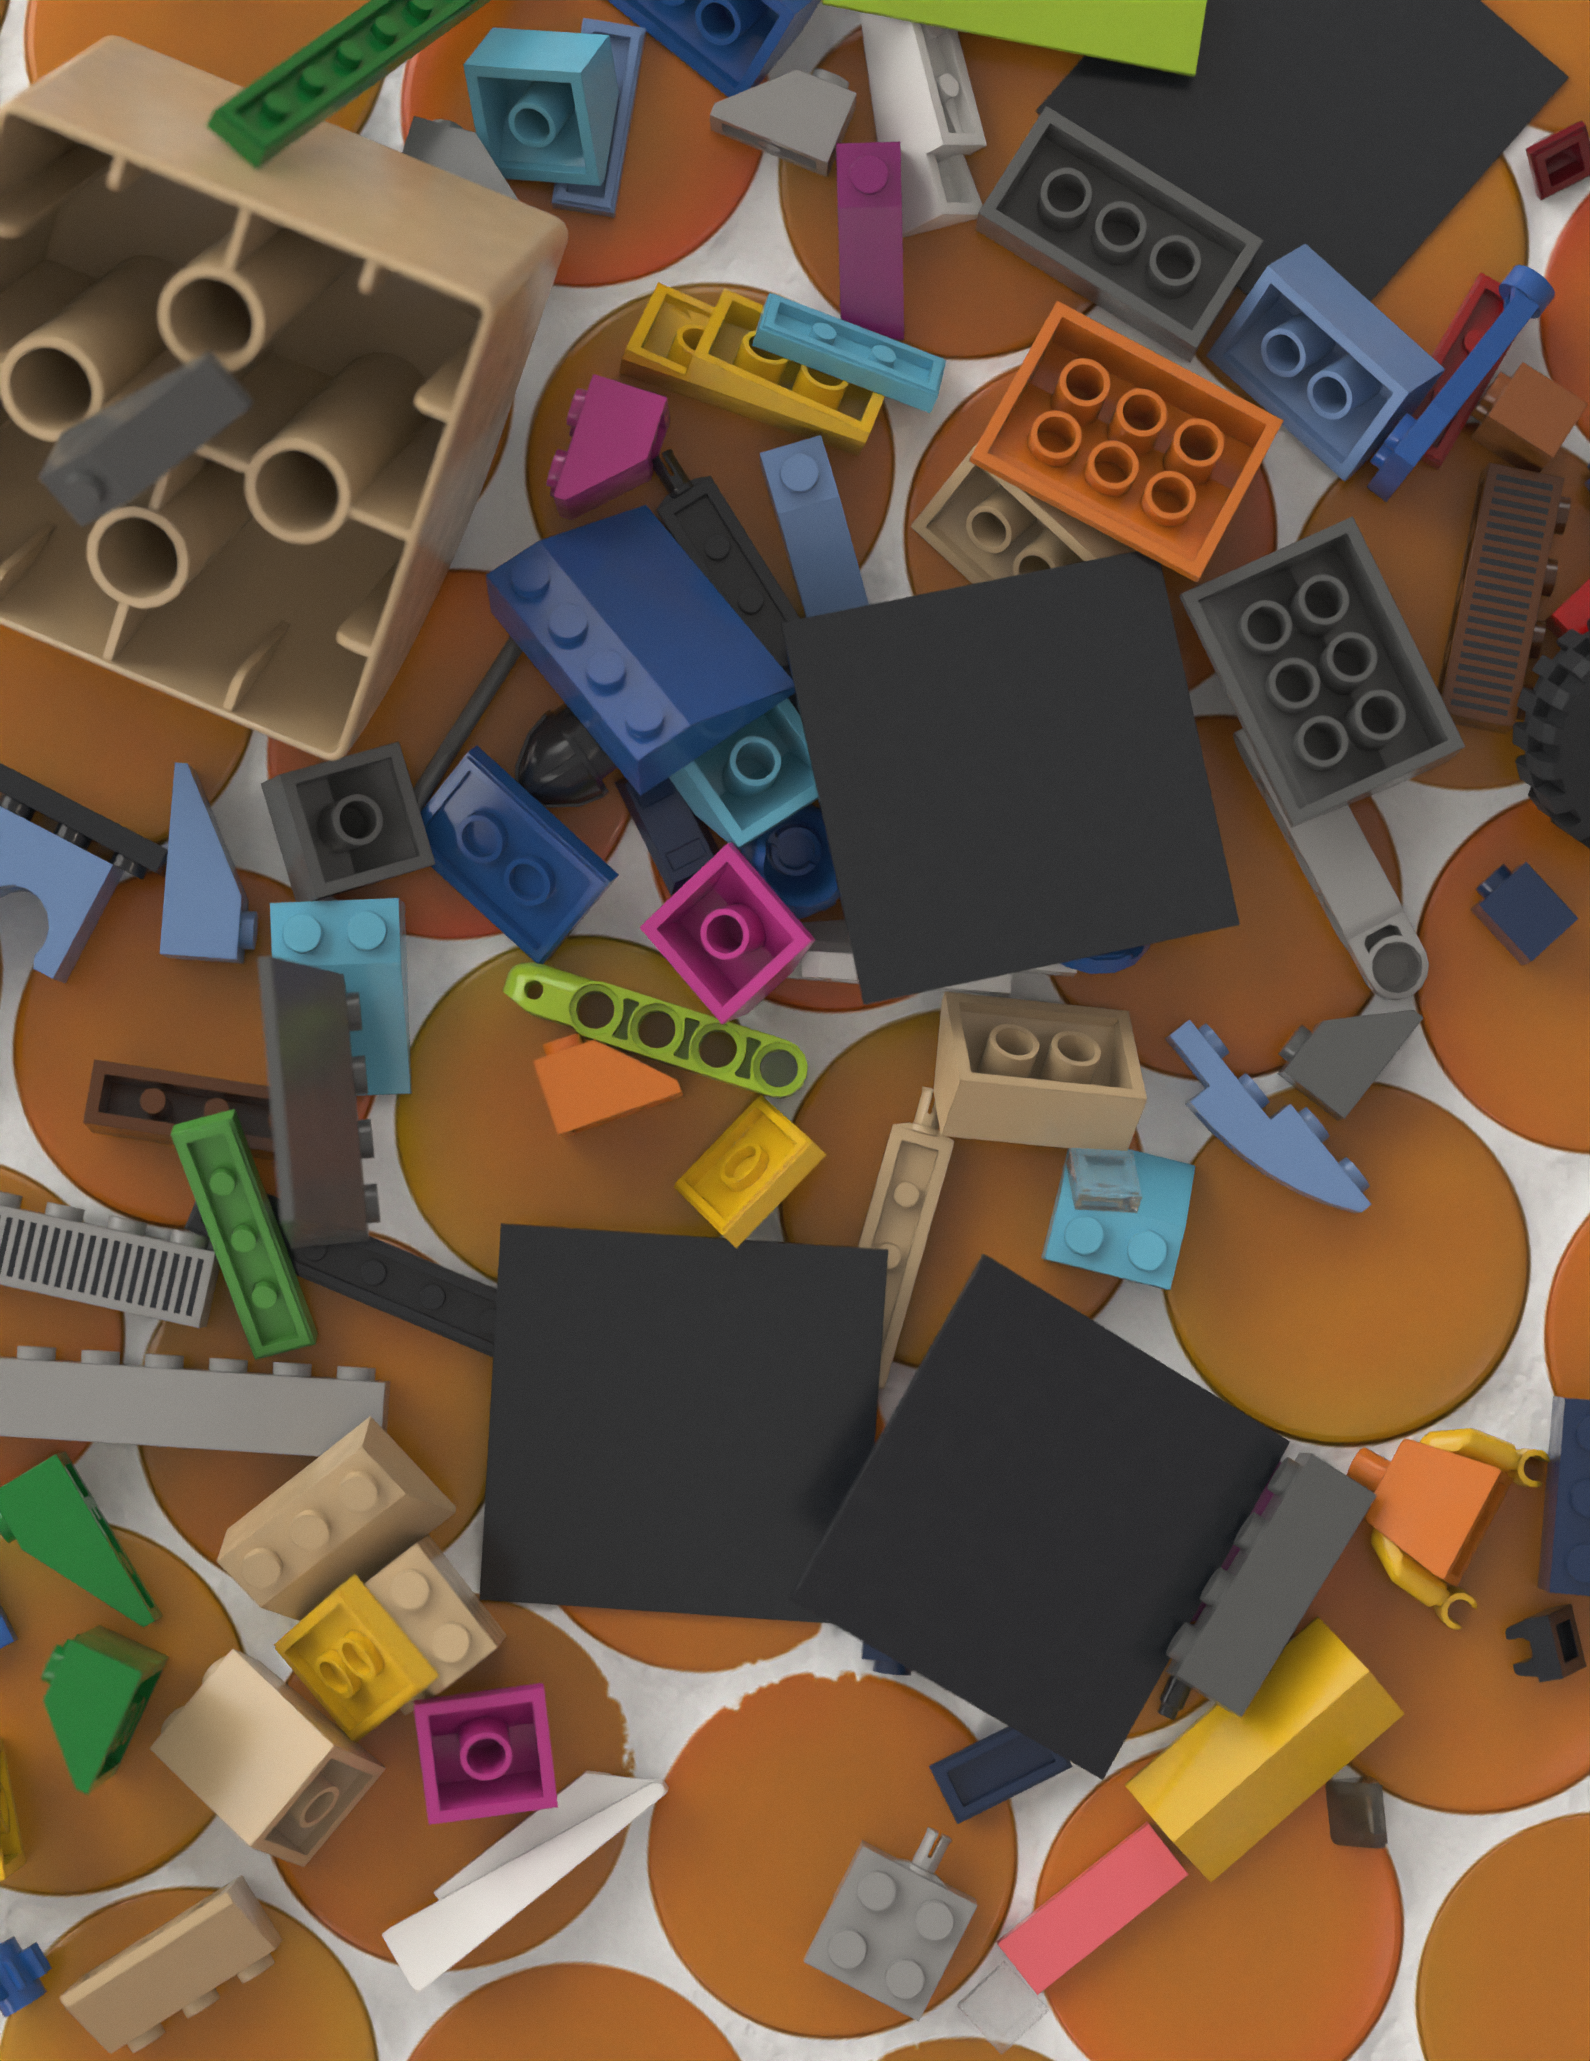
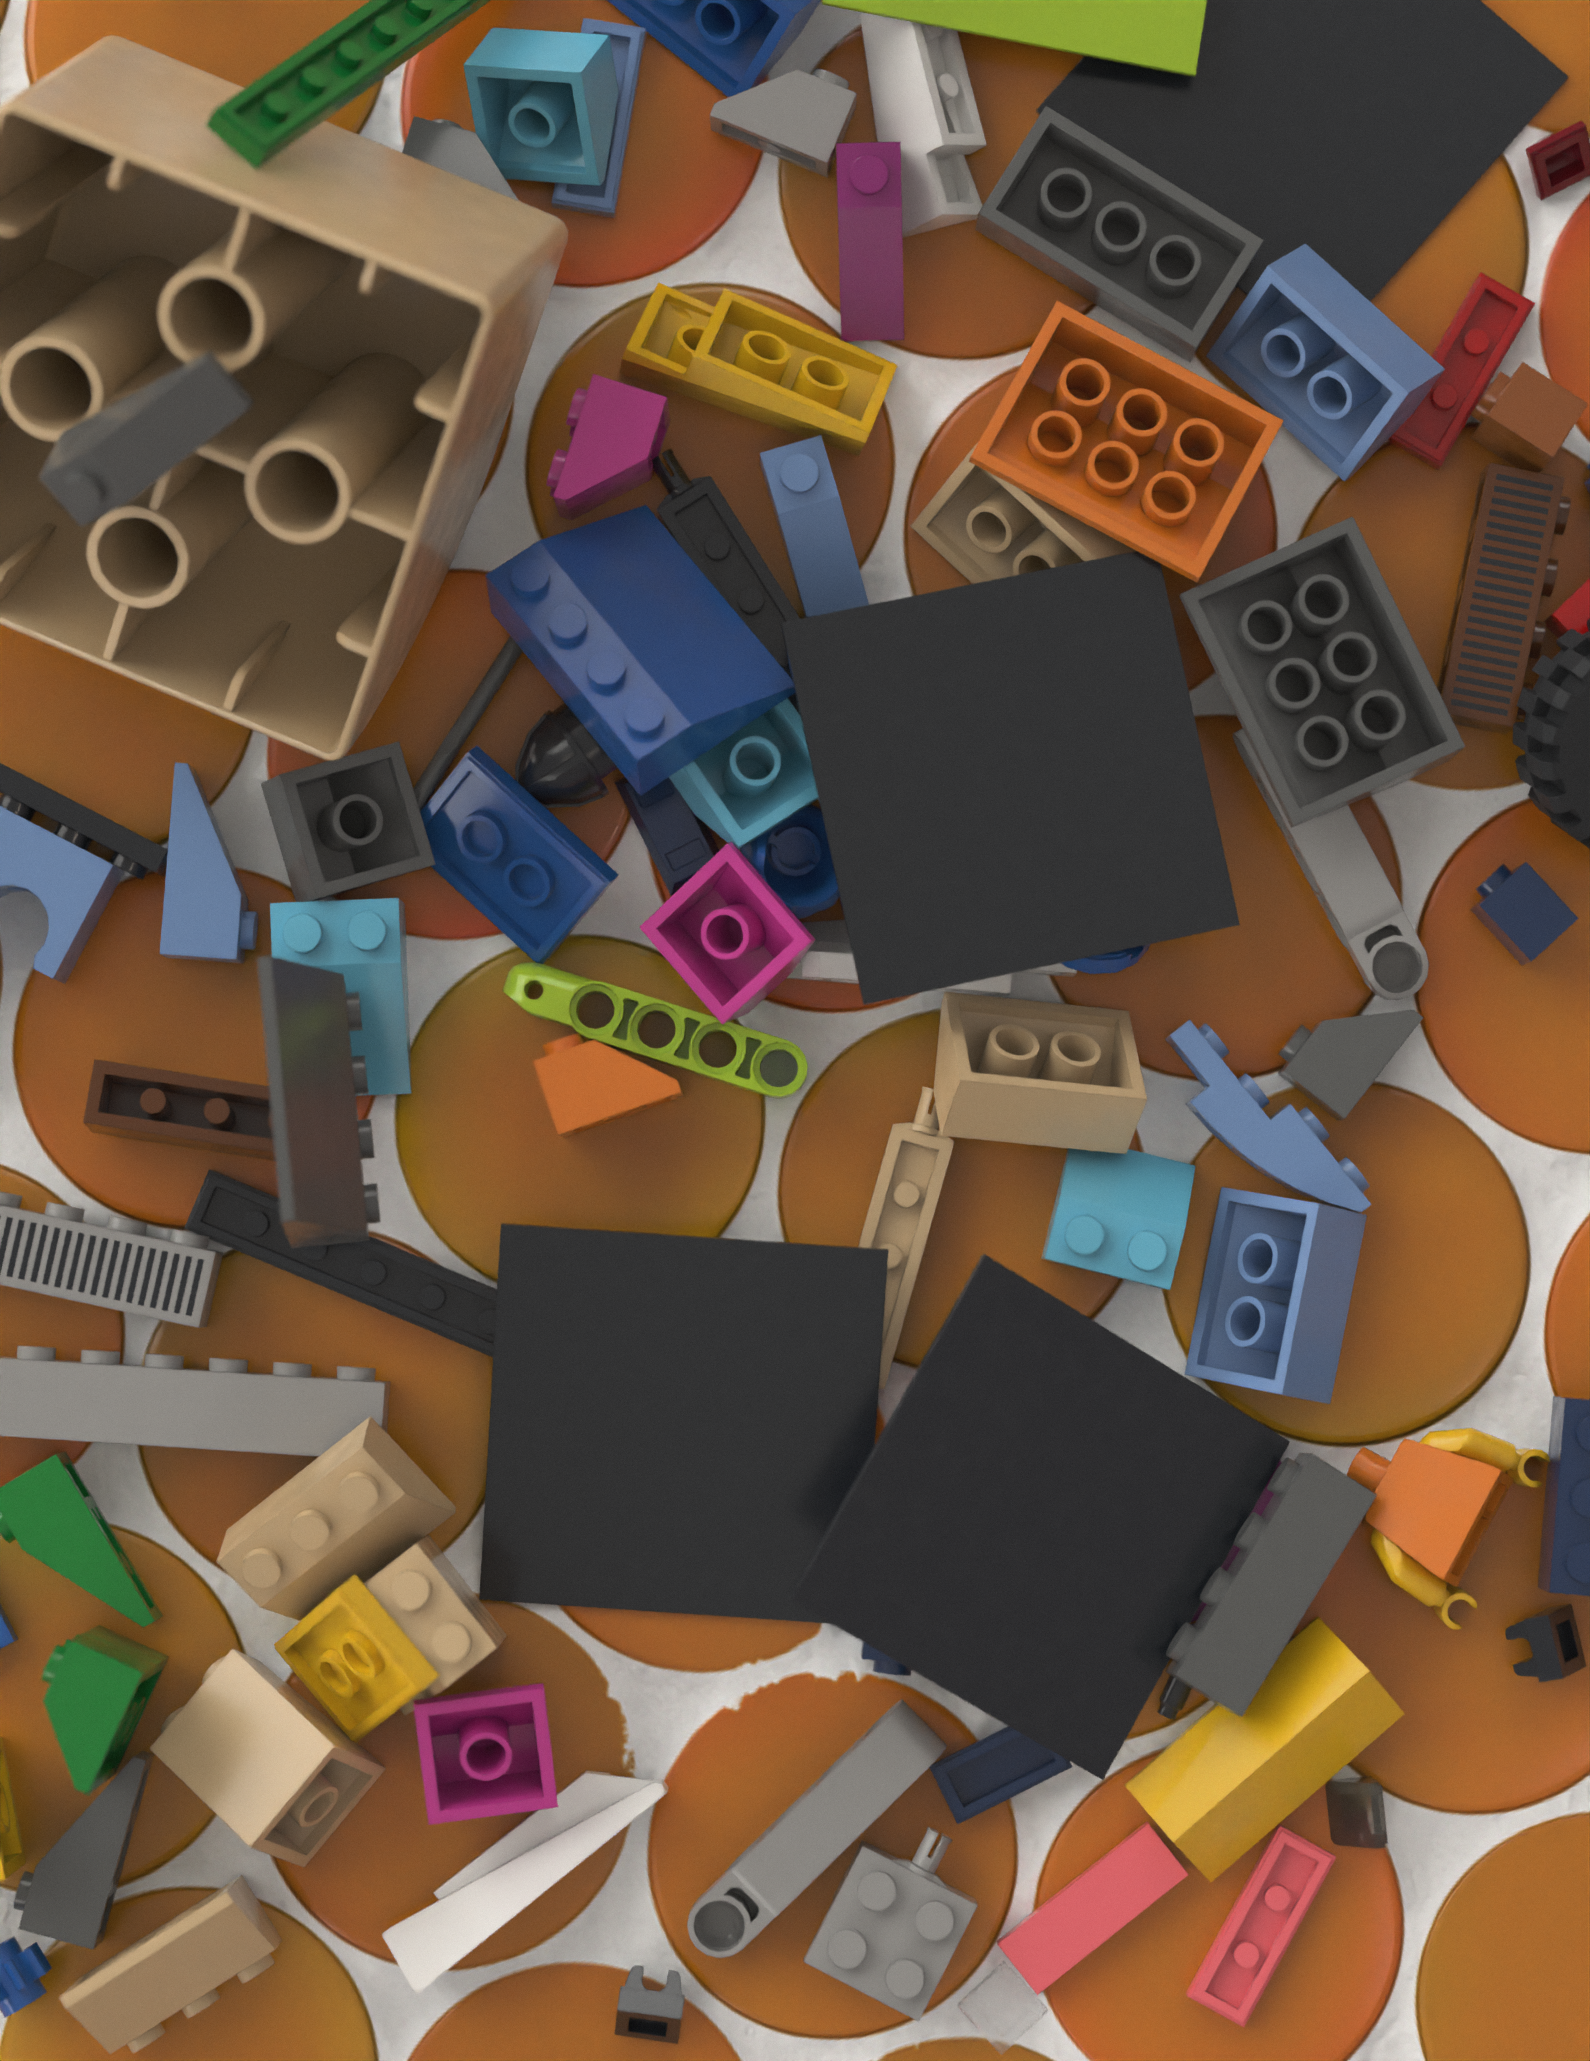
(79, 1876): none -> dark grey slope
(244, 1234): bright green tile -> none
(650, 2012): none -> tile
(749, 1170): yellow tile -> none
(813, 1831): none -> light grey piece
(849, 352): medium azure tile -> none
(1103, 1180): clear tile -> none
(1260, 1925): none -> coral tile
(1275, 1294): none -> medium blue slope
(1525, 297): blue plate -> none

